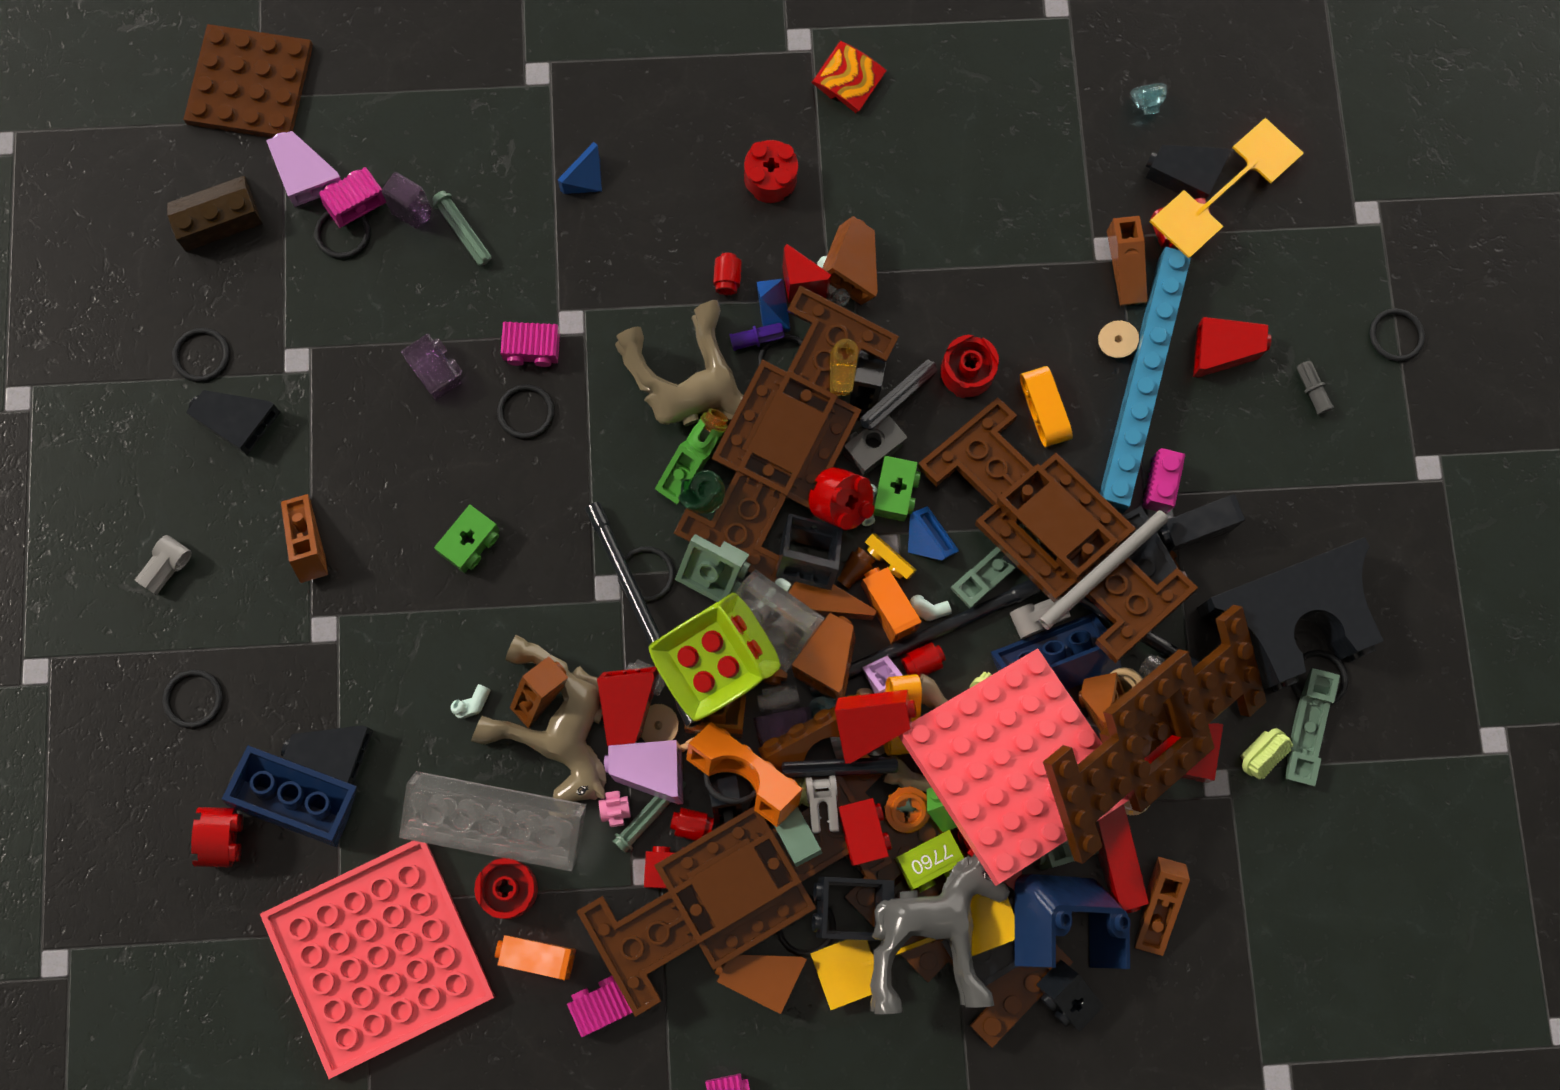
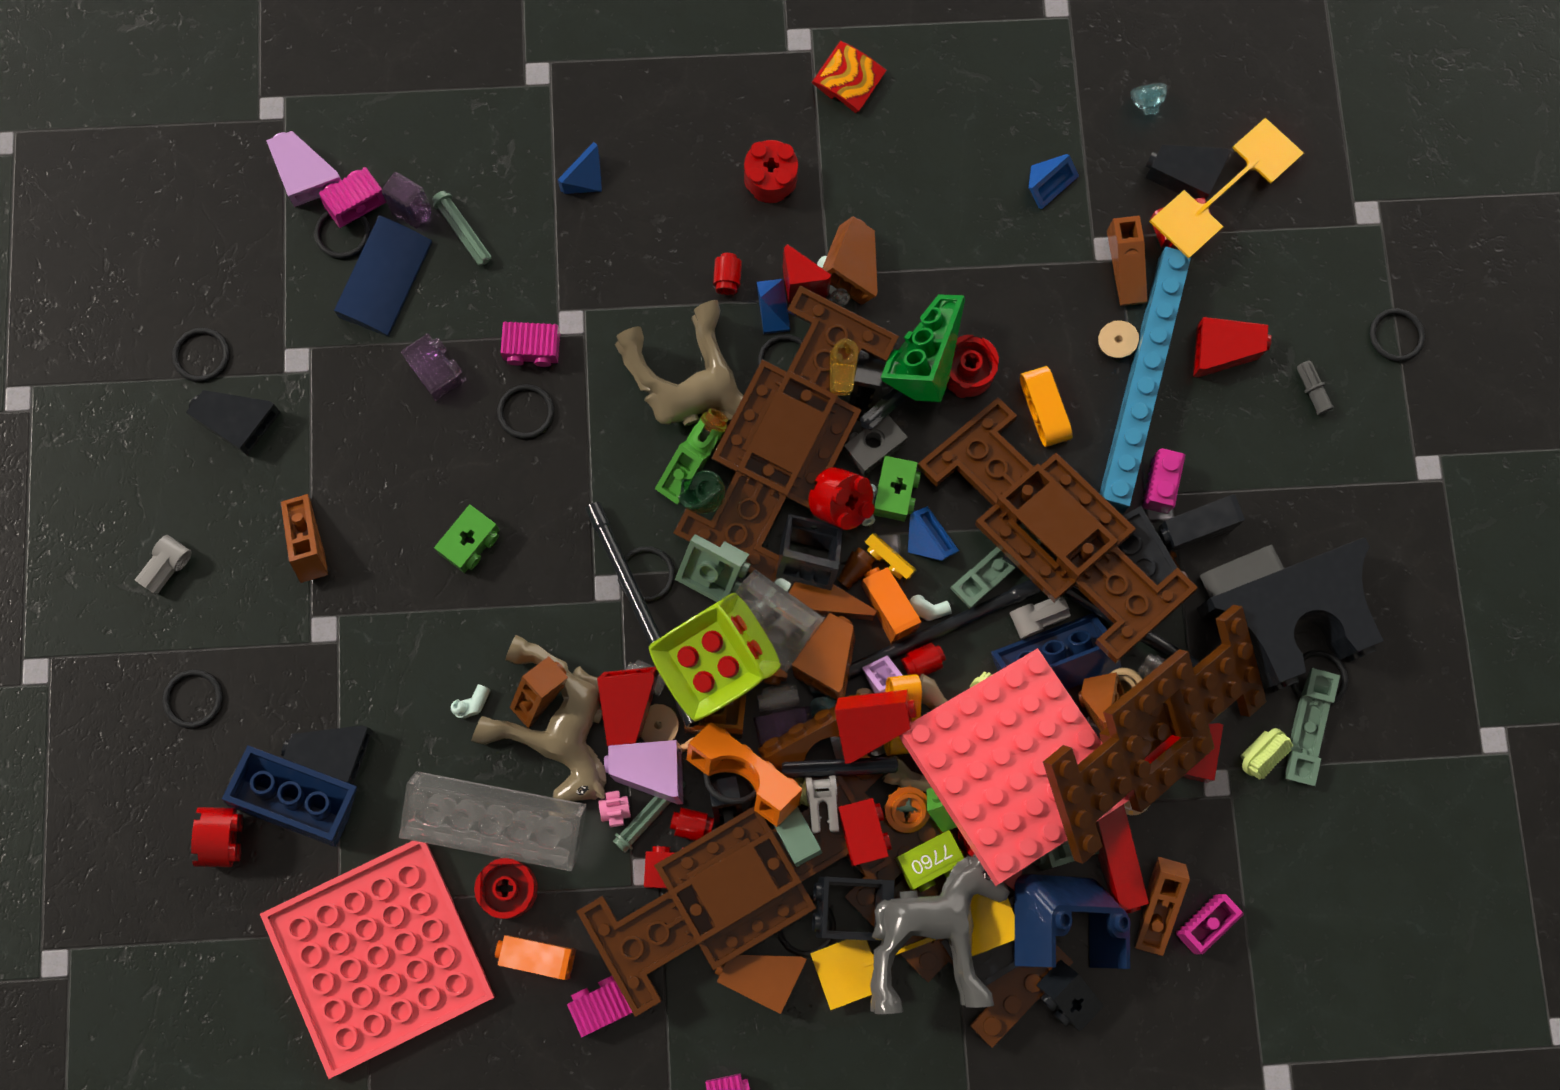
(213, 214): dark brown slope -> none
(248, 81): reddish brown plate -> none
(383, 276): none -> dark blue slope
(757, 336): dark purple axle -> none
(926, 357): none -> green wedge
(1051, 178): none -> blue slope
(1100, 572): light grey piece -> none
(1209, 924): none -> dark pink brick
(1241, 571): none -> dark grey beam

